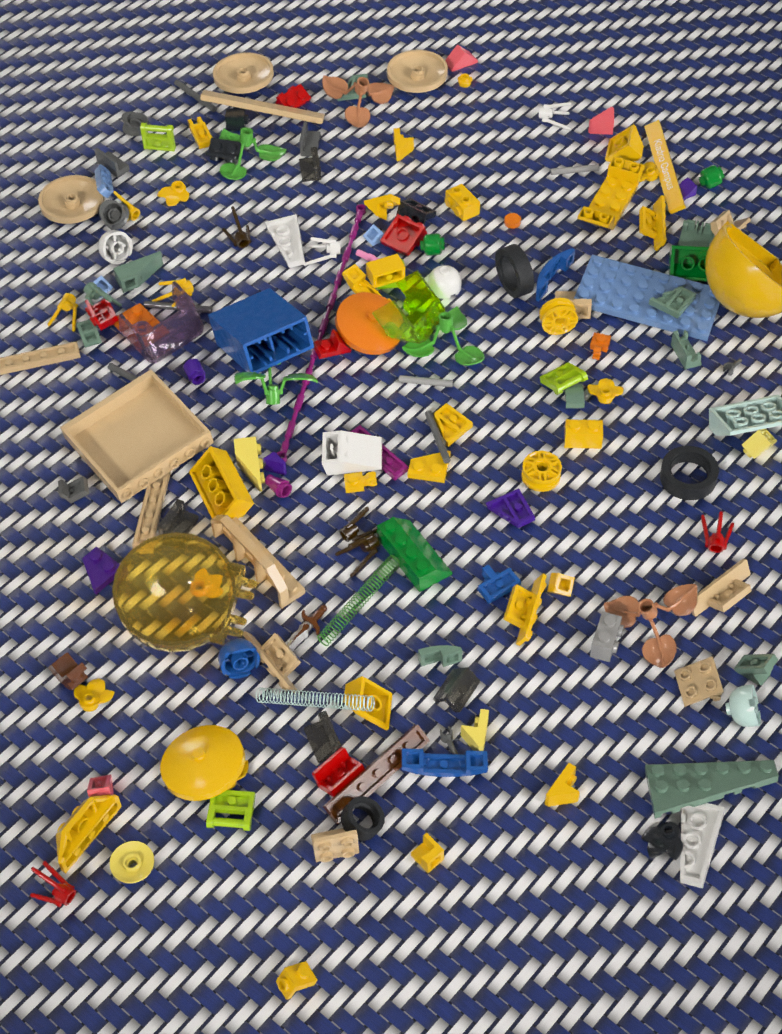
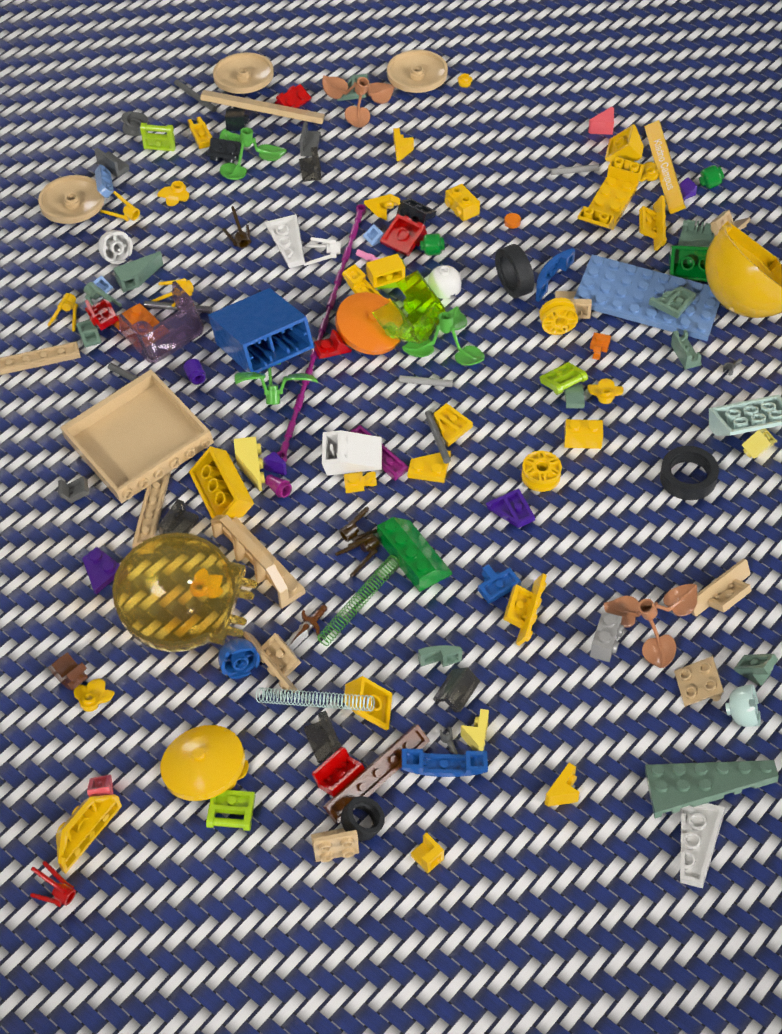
(114, 214): dark grey piece -> none
(131, 853): light yellow dish -> none
(295, 978): yellow bracket -> none
(460, 58): coral slope -> none
(547, 112): white plant -> none
(560, 584): yellow slope -> none
(662, 842): black plate -> none
(716, 542): red plant -> none

